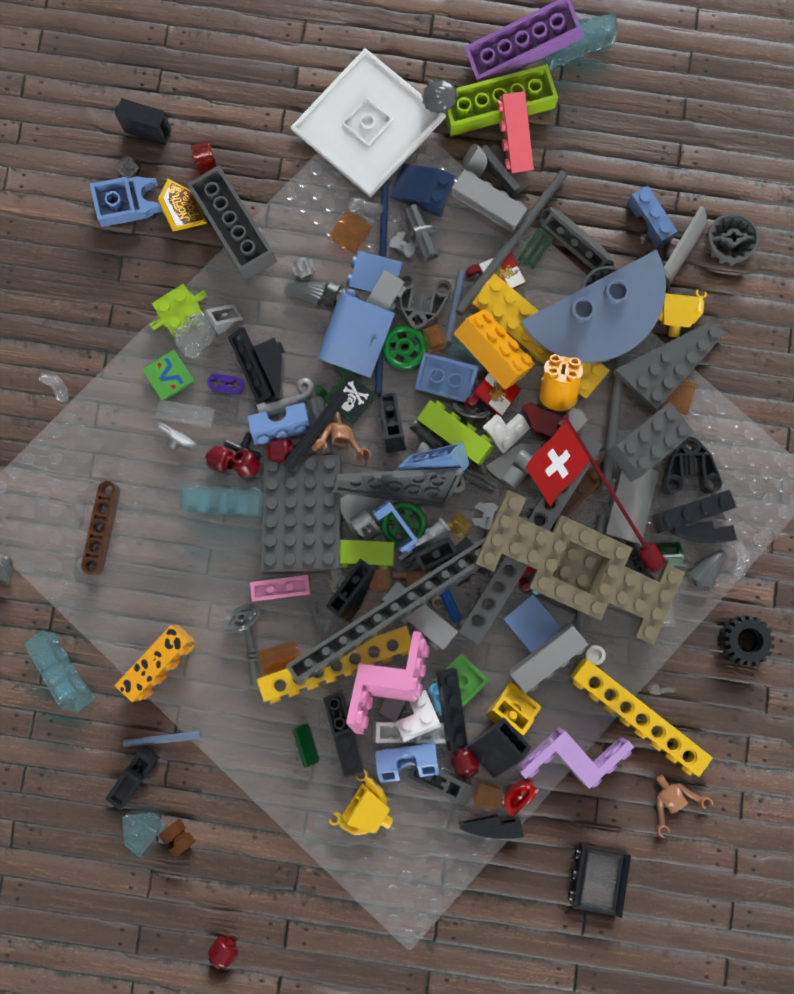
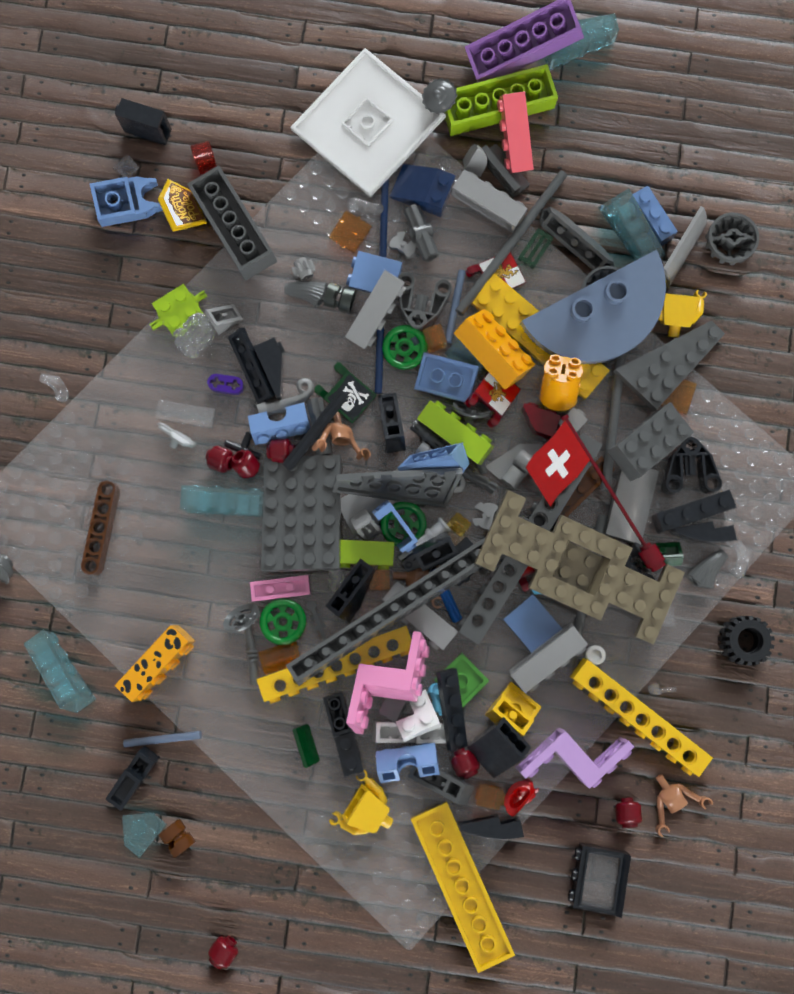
(168, 375): bright green tile -> none
(266, 616): none -> green plate
(351, 334): medium blue door -> none
(462, 887): none -> yellow plate
(504, 434): white plate -> none
(628, 813): none -> dark red head
(631, 225): none -> clear light blue wedge

